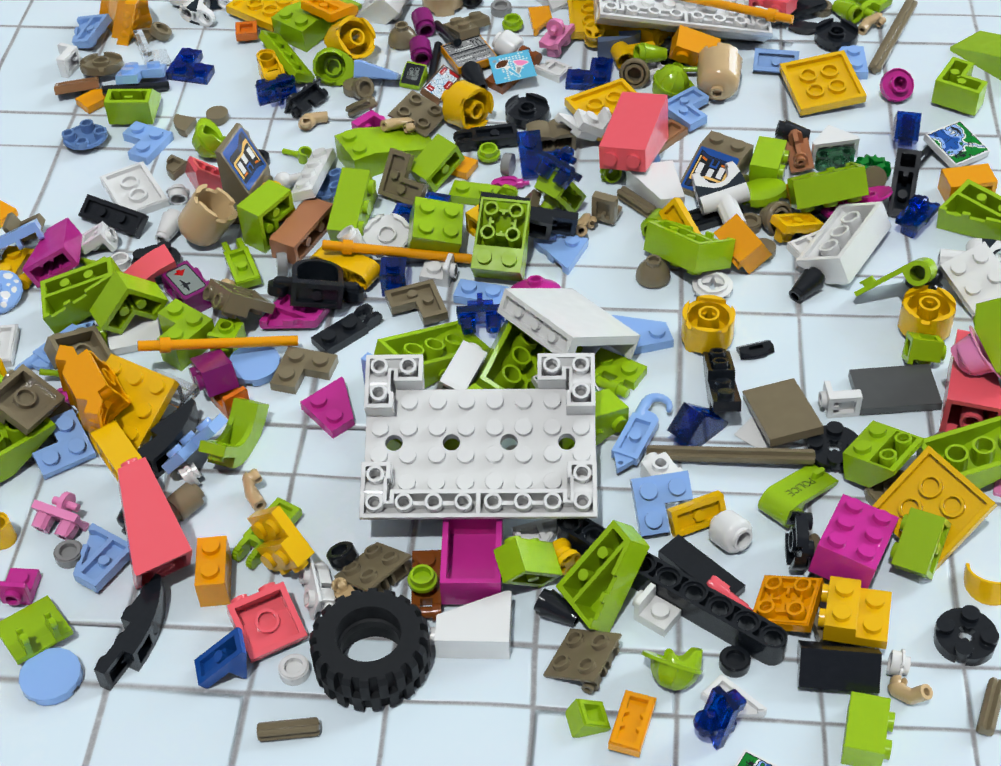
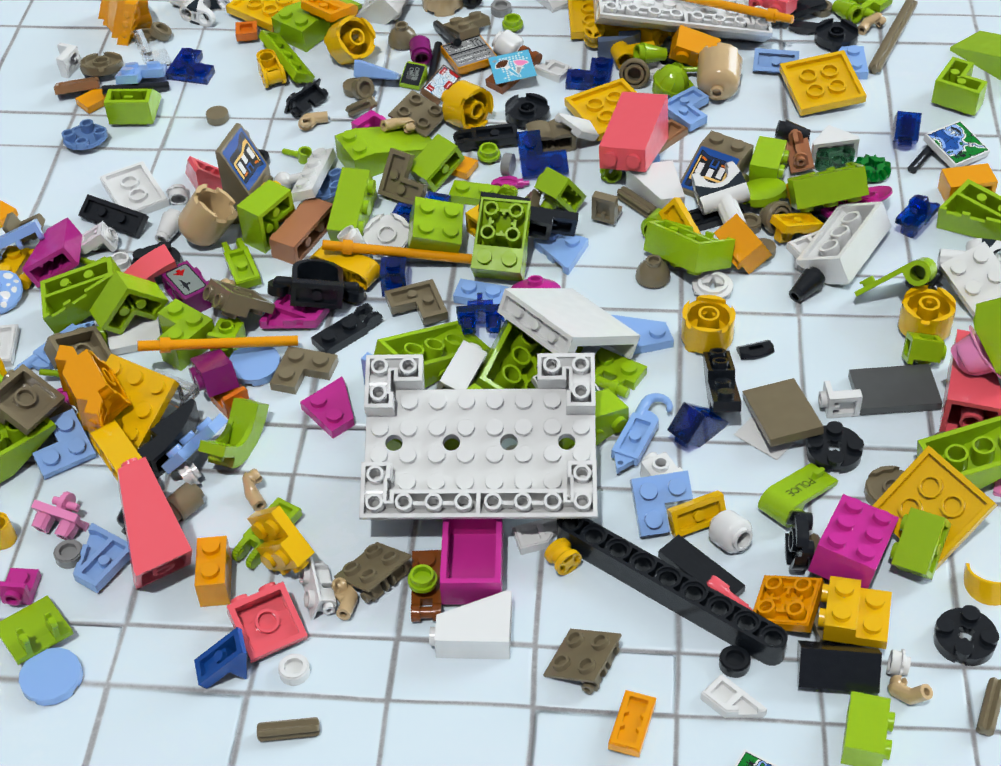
(90, 30): light blue wing -> none
(142, 628): black slope -> none
(148, 141): light blue plate -> none
(175, 167): dark tan tile -> none
(184, 124): dark tan tile -> none
(207, 138): lime piece -> none
(275, 90): clear blue hips -> none
(281, 264): light grey tile -> none
(333, 66): lime piece -> none
(341, 554): black tile -> none
(375, 681): black tyre -> none
(423, 21): magenta brick -> none
(439, 271): white bracket -> none
(473, 73): black cone -> none
(527, 562): lime brick -> none
(539, 17): light orange tile -> none
(555, 607): black cone -> none
(556, 37): bright pink hips -> none
(565, 173): clear blue hips -> none
(585, 221): tan arm -> none
(587, 718): lime slope -> none
(593, 123): white bracket -> none
(604, 575): lime wedge -> none
(654, 611): white bracket -> none
(676, 671): lime piece -> none
(719, 715): clear blue hips -> none
(736, 454): dark tan axle -> none
(875, 176): dark tan tile -> none
(878, 454): lime slope -> none
(896, 85): dark pink plate -> none
(903, 180): black slope -> none

